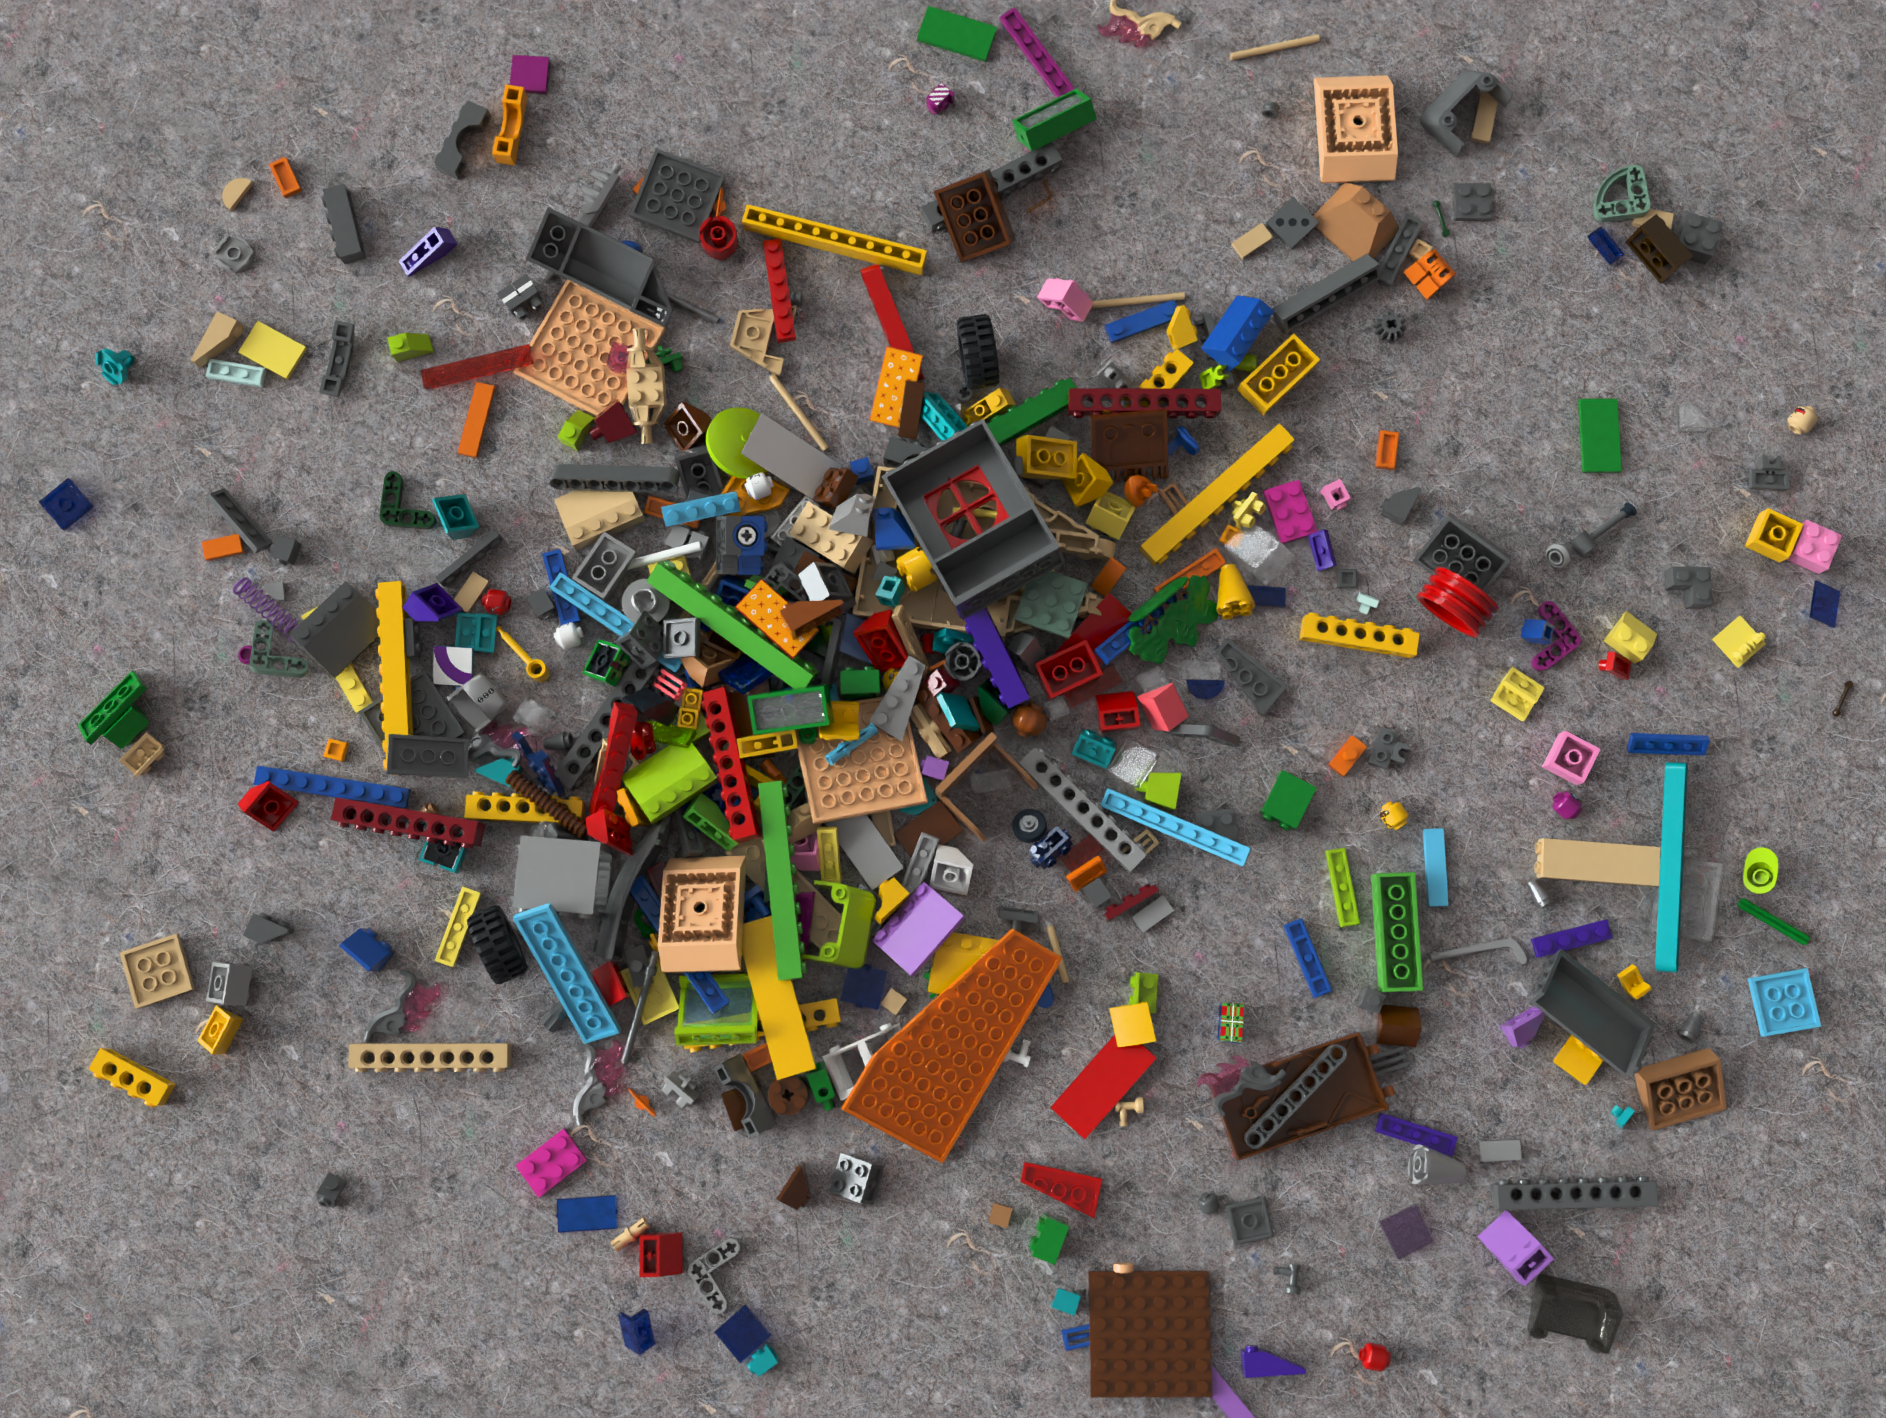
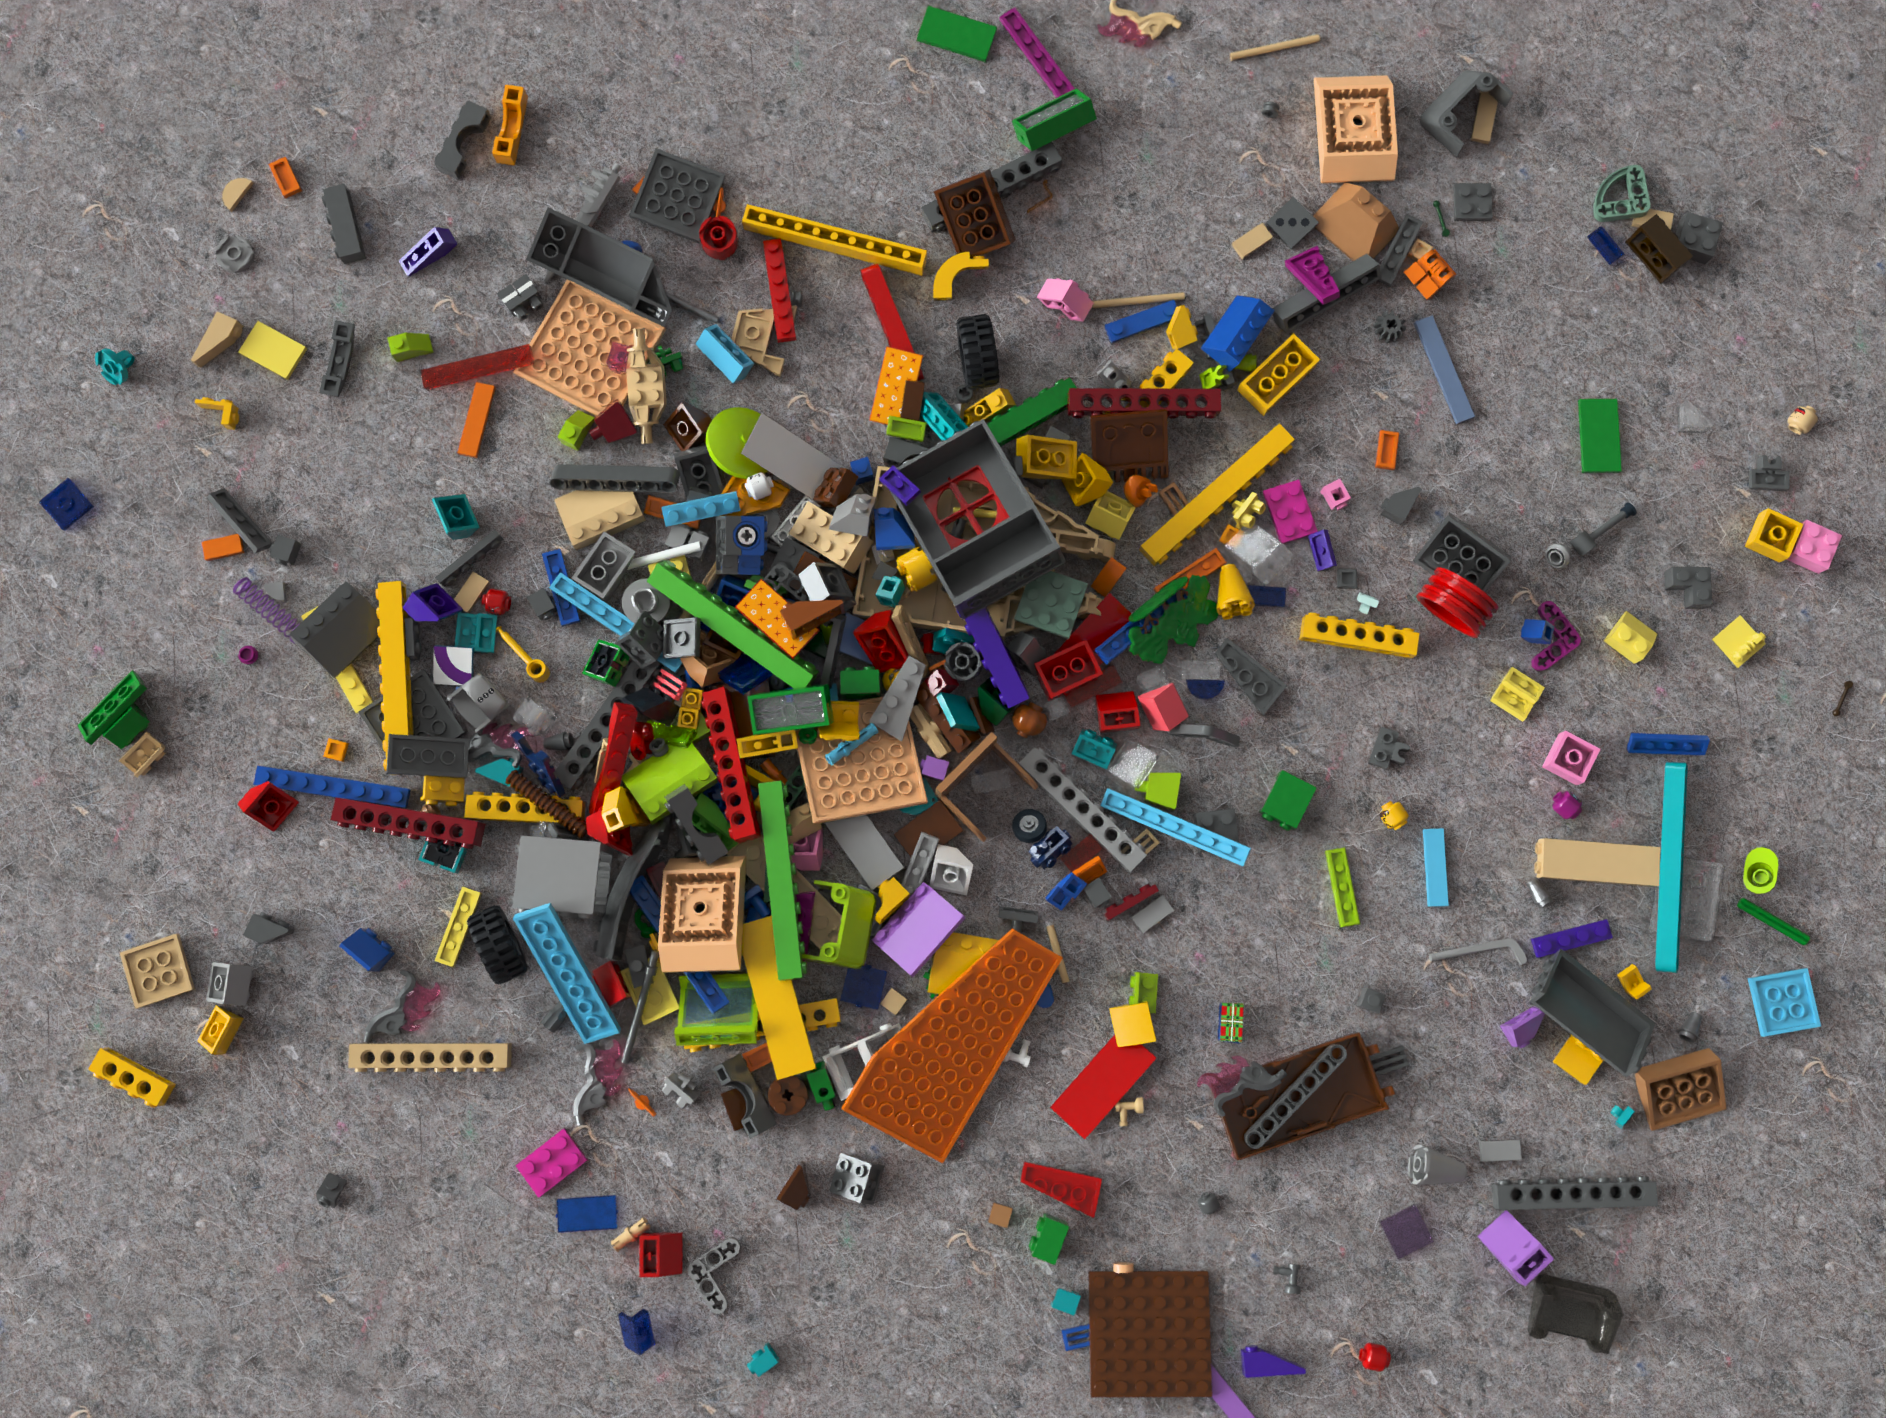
(230, 412): none -> yellow bracket
(236, 373): light aqua tile -> none
(268, 660): sand green beam -> none
(394, 508): dark green beam -> none
(443, 790): none -> yellow bracket
(530, 73): magenta tile -> none
(568, 636): white head -> none
(617, 810): none -> yellow slope
(658, 747): none -> dark grey bush
(708, 844): none -> dark grey arch
(724, 353): none -> medium azure brick
(742, 1333): clear blue tile -> none
(799, 413): tan piece -> none
(829, 854): light yellow plate -> none
(884, 825): tan tile -> none
(899, 485): none -> dark purple plate
(906, 428): none -> lime tile
(939, 99): magenta brick -> none
(950, 269): none -> yellow arch
(1065, 890): none -> blue slope
(1183, 438): blue piece -> none
(1249, 1220): dark grey tile -> none
(1307, 958): blue plate -> none
(1314, 274): none -> magenta wing
(1347, 755): orange tile -> none
(1396, 932): bright green brick -> none
(1398, 1026): reddish brown slope -> none
(1416, 1134): dark purple plate -> none
(1444, 370): none -> sand blue tile
(1616, 665): red tile -> none
(1824, 604): clear blue piece -> none

